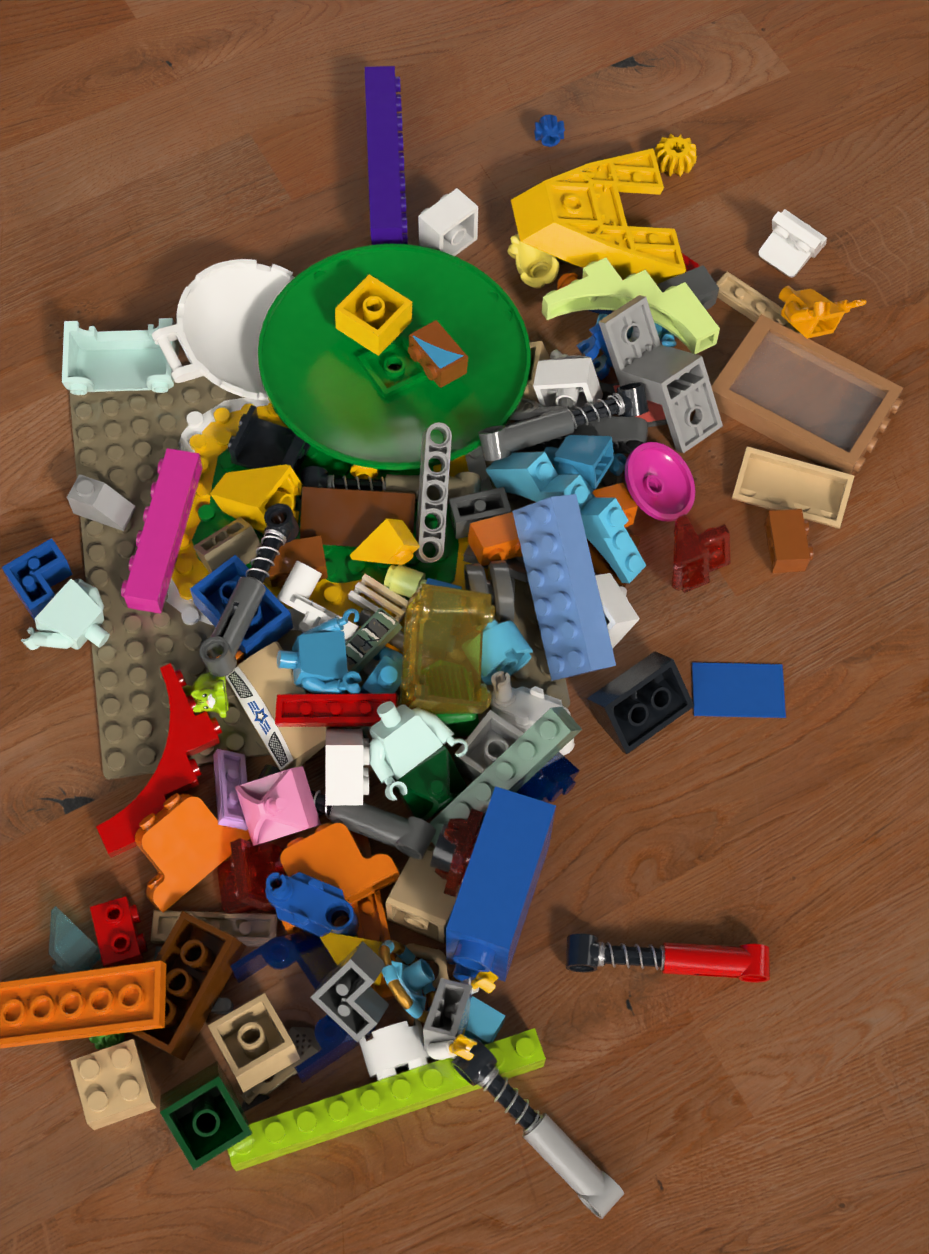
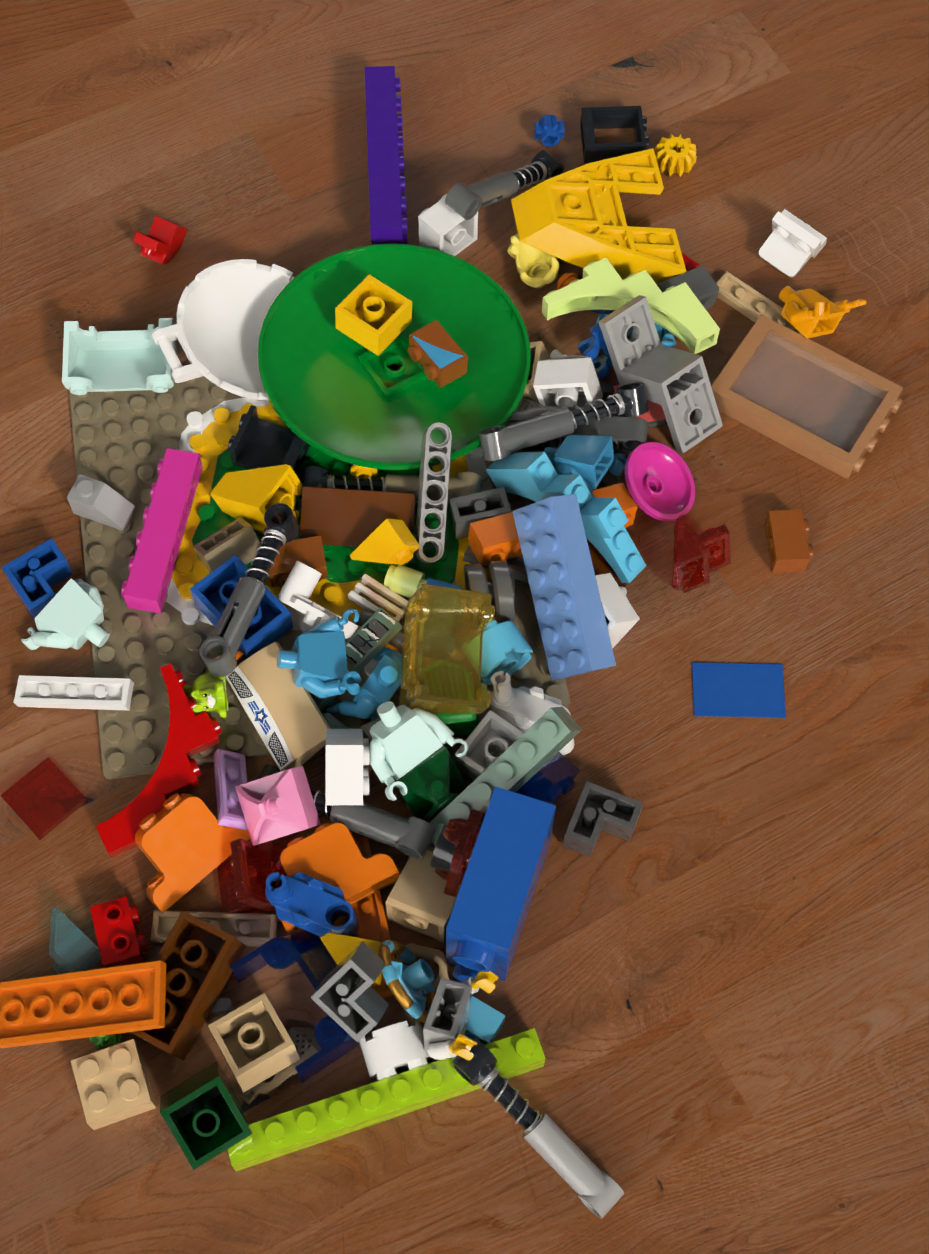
(43, 798): none -> clear red tile
(74, 692): none -> white plate
(162, 240): none -> red brick
(330, 709): red plate -> none
(471, 198): none -> dark grey piece
(597, 812): none -> flat silver brick
(612, 118): none -> black window
(641, 701): black slope -> none
(744, 962): piece -> none
(792, 484): tan slope -> none

